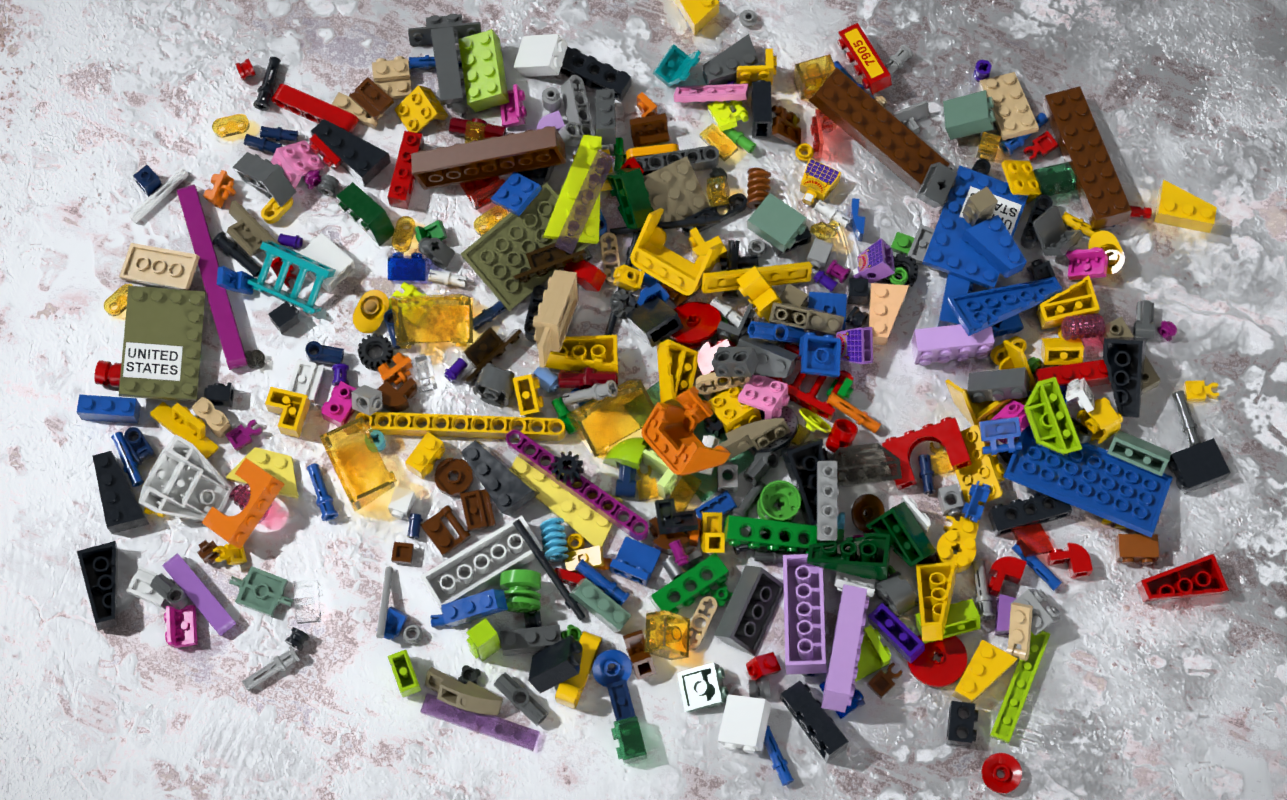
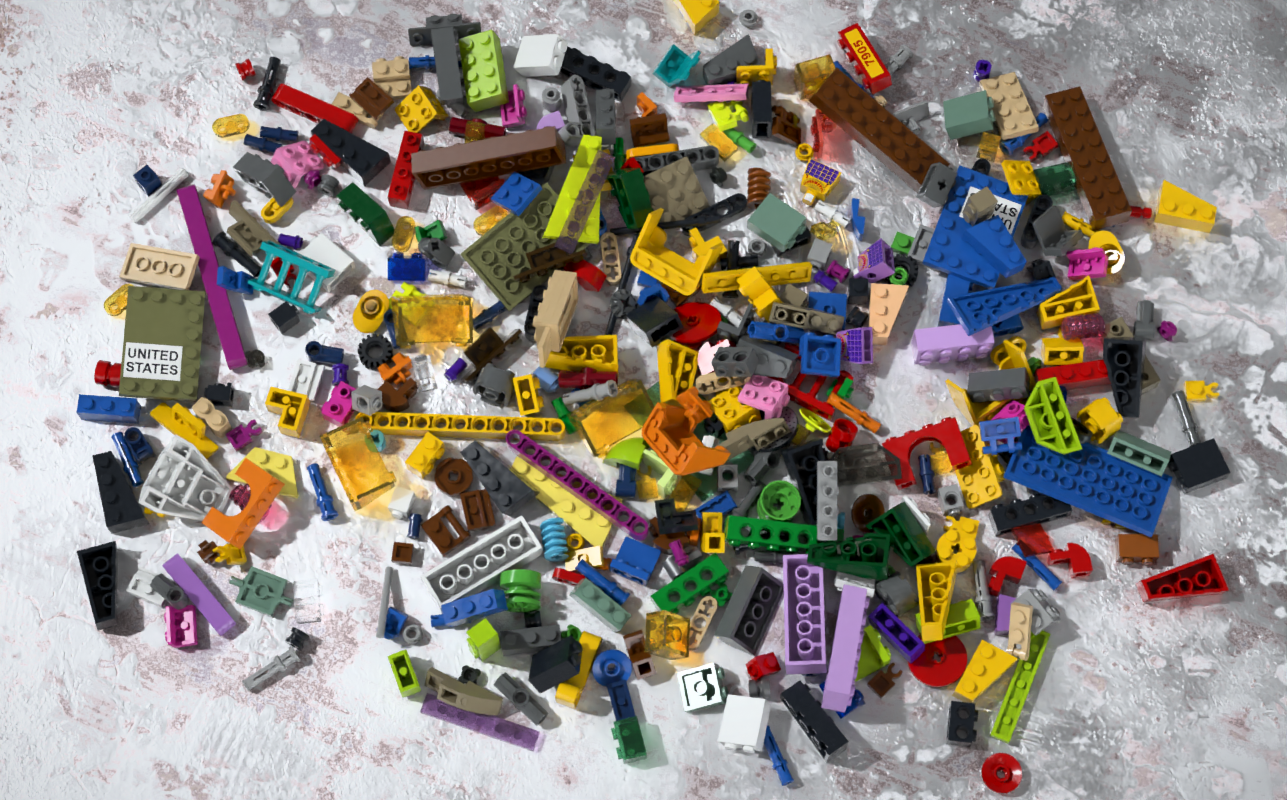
(569, 601): black bar -> none
(574, 472): black gear -> none
(623, 281): yellow brick -> none
(719, 195): clear yellow brick -> none
(973, 509): blue hinge -> none
(1081, 389): white bracket -> none

